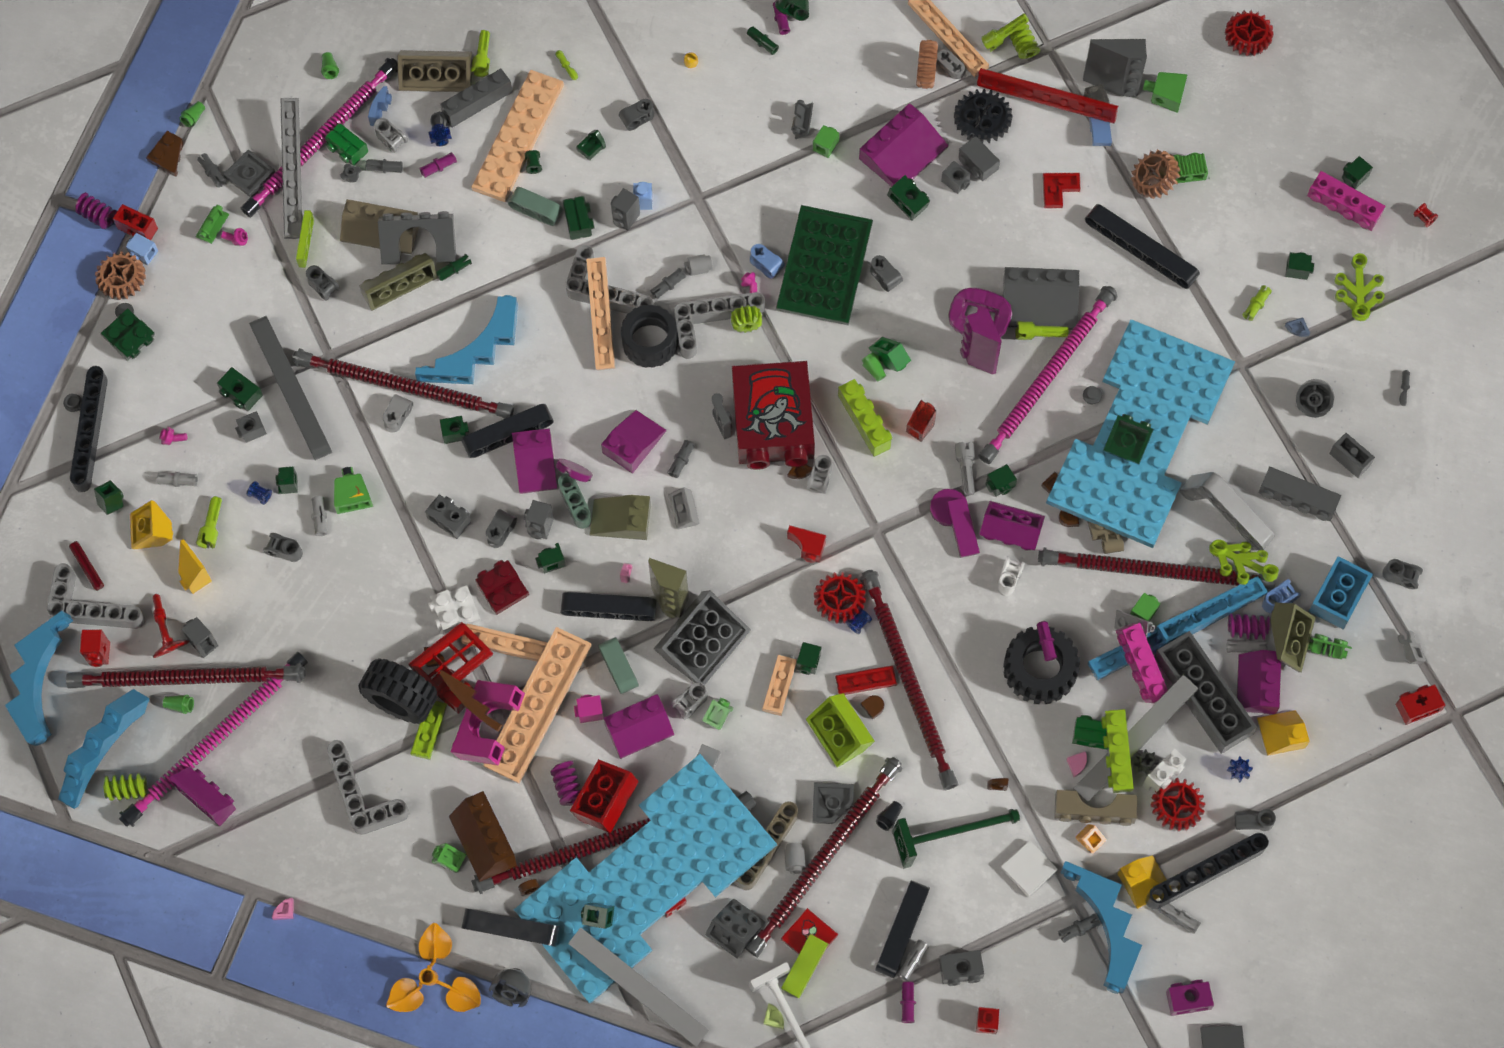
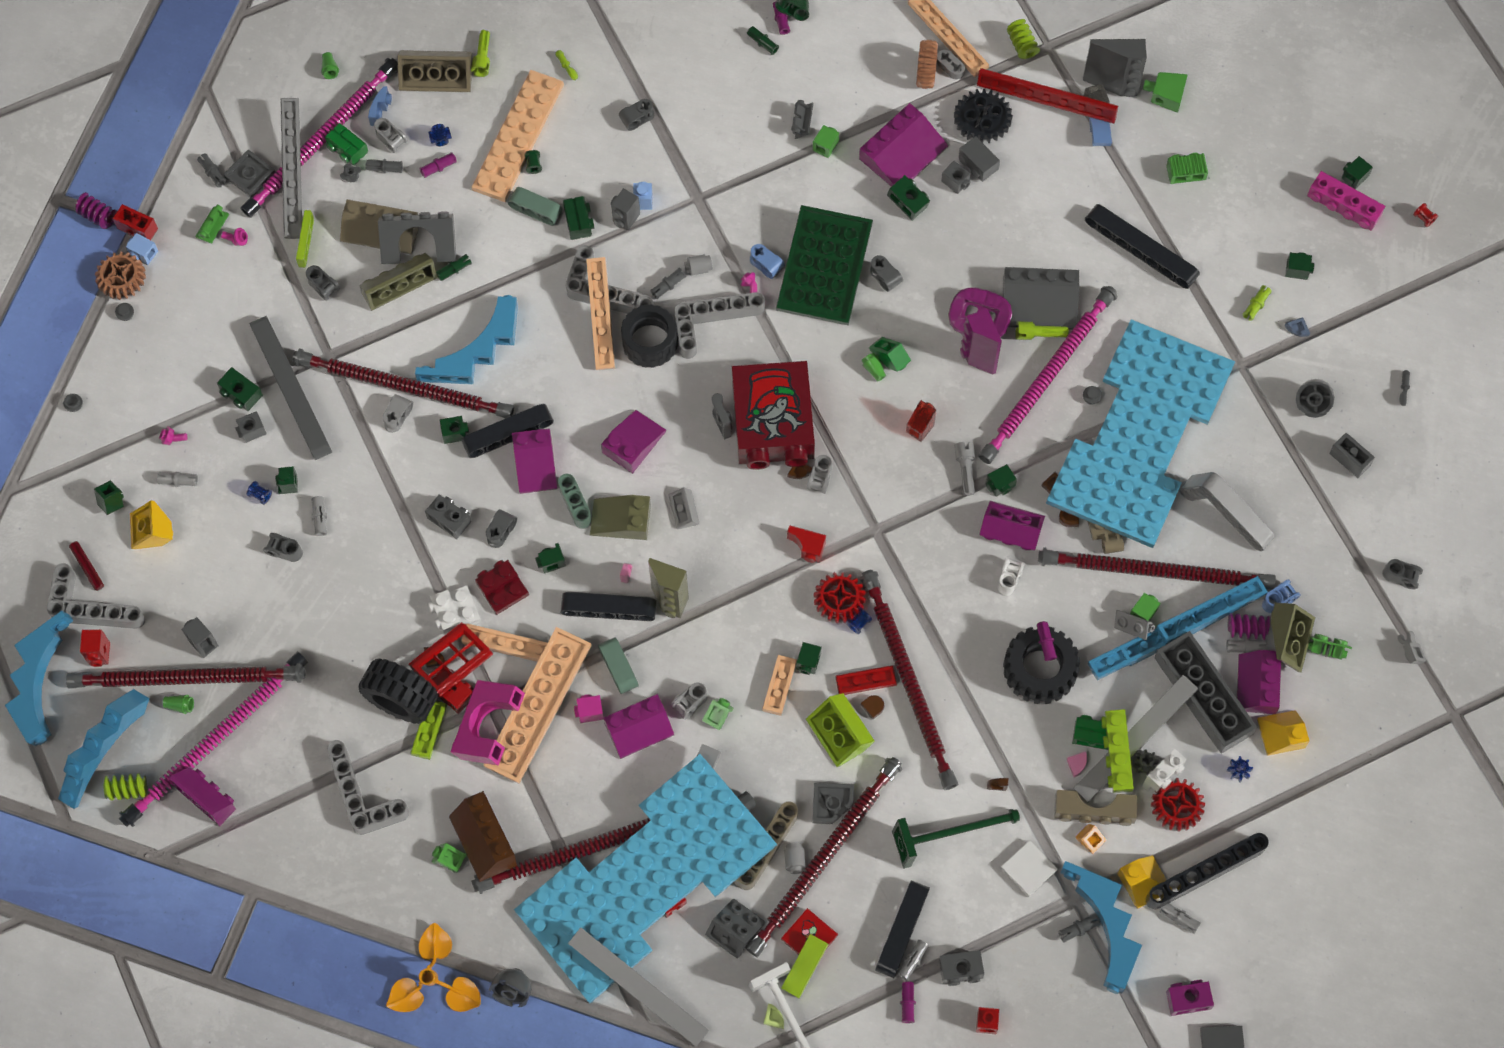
(91, 436): black beam -> none
(128, 335): dark green plate -> none
(160, 617): red dish -> none
(167, 153): reddish brown wing -> none
(191, 115): bright green cone -> none
(191, 570): yellow slope -> none
(208, 532): lime piece -> none
(284, 910): bright pink tile -> none
(350, 492): bright green torso -> none
(438, 118): dark grey plate -> none
(466, 696): reddish brown slope -> none
(476, 97): dark grey brick -> none
(510, 927): black beam -> none
(528, 887): reddish brown tile -> none
(539, 519): dark grey brick -> none
(565, 783): magenta piece -> none
(574, 470): magenta tile -> none
(590, 918): brick -> none
(591, 144): dark green tile -> none
(604, 796): red brick -> none
(681, 459): dark grey pin -> none
(689, 60): yellow hinge -> none
(702, 638): dark grey slope -> none
(746, 318): lime gear -> none
(863, 416): lime brick -> none
(889, 816): black cone -> none
(939, 507): magenta tile -> none
(963, 527): magenta tile -> none
(996, 37): lime piece -> none
(1057, 183): red tile -> none
(1128, 438): dark green plate -> none
(1142, 662): dark pink brick -> none
(1163, 165): nougat gear -> none
(1221, 550): lime plant -> none
(1238, 35): red gear -> none
(1252, 820): dark grey piece -> none
(1299, 494): dark grey brick -> none
(1340, 592): dark azure brick -> none
(1359, 290): lime plant -> none
(1412, 711): red brick -> none

